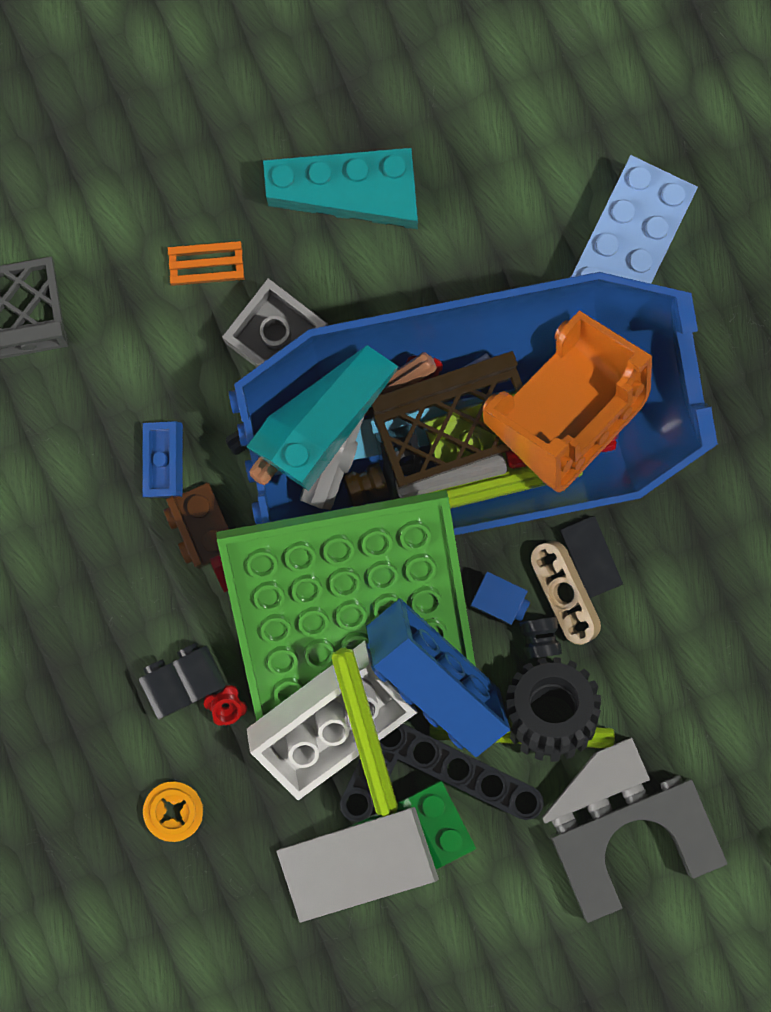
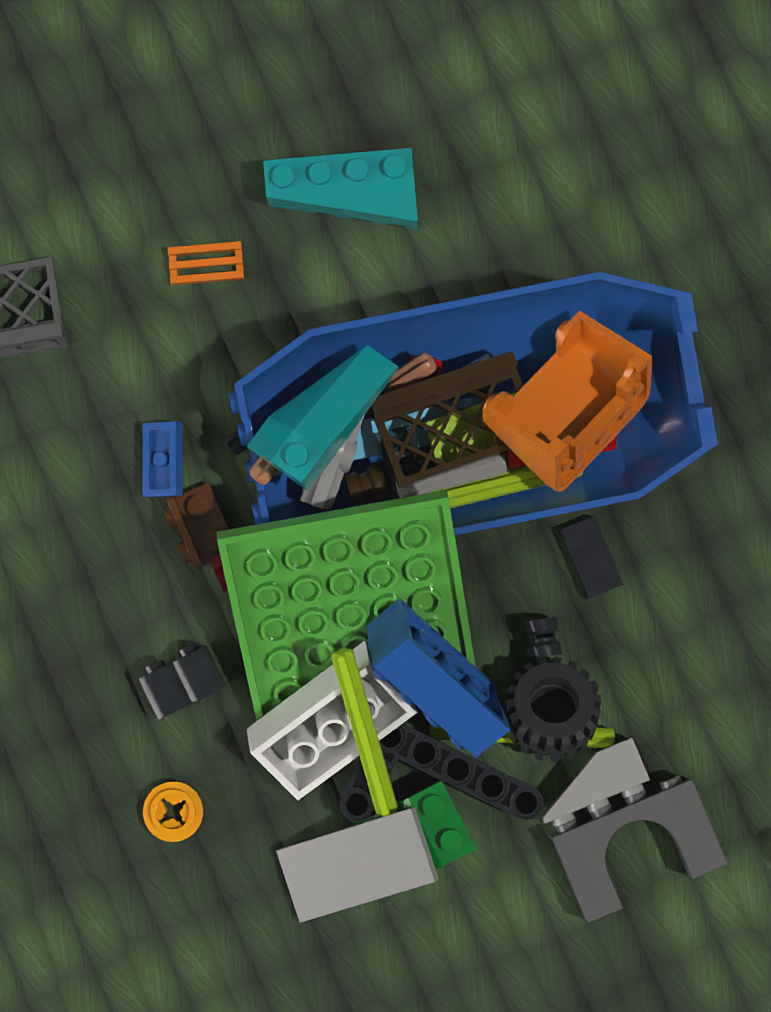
(229, 714): red plate -> none
(269, 324): light grey brick -> none
(500, 599): blue brick -> none
(587, 611): tan beam -> none
(637, 223): light blue brick -> none

